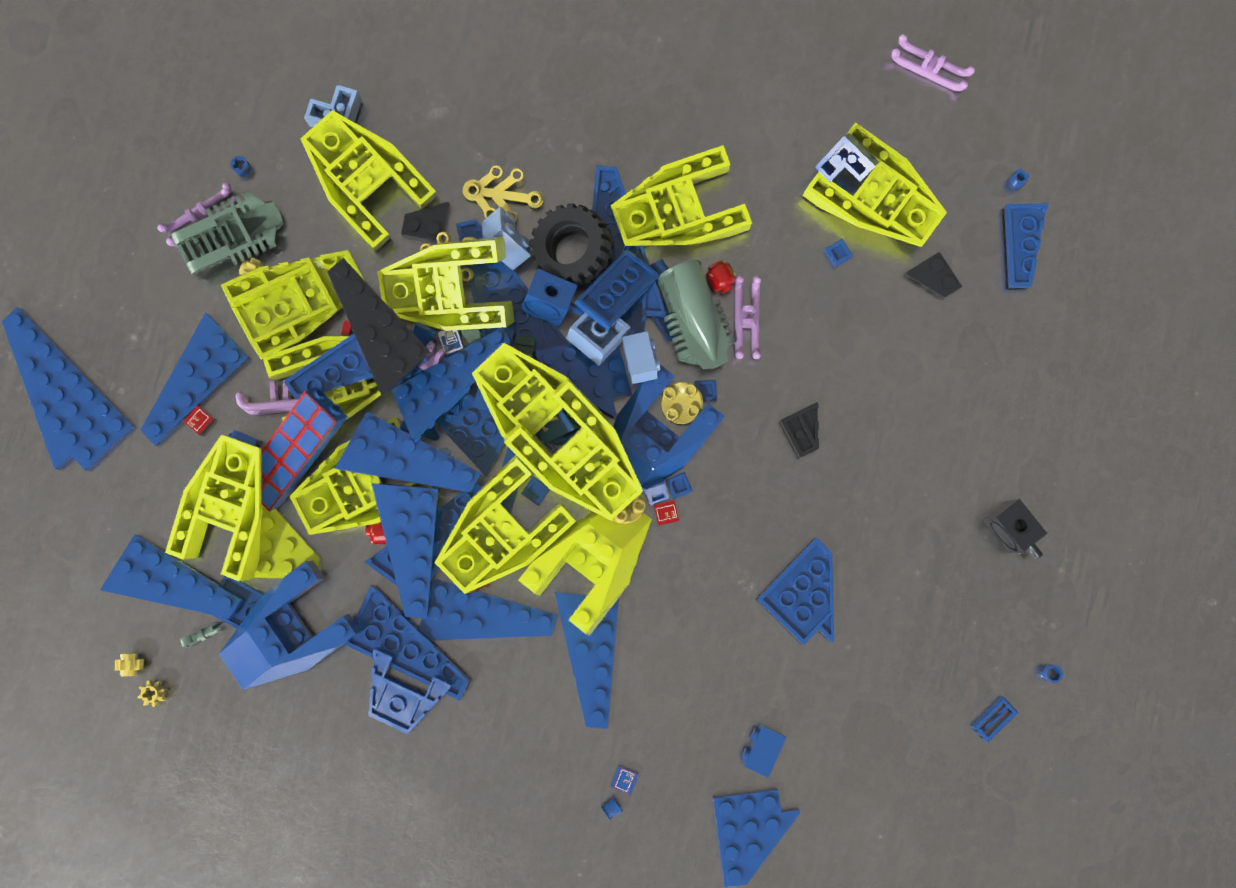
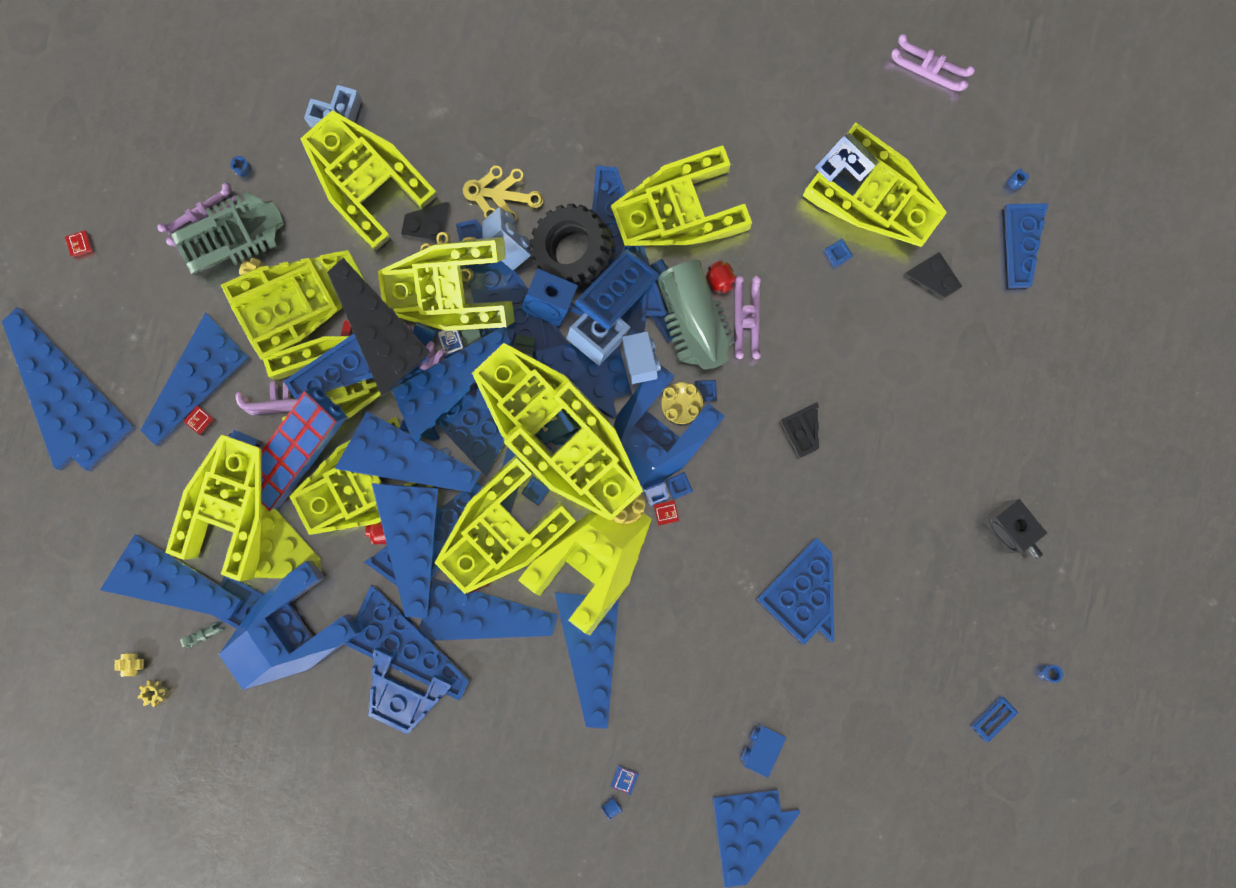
(79, 243): none -> red tile

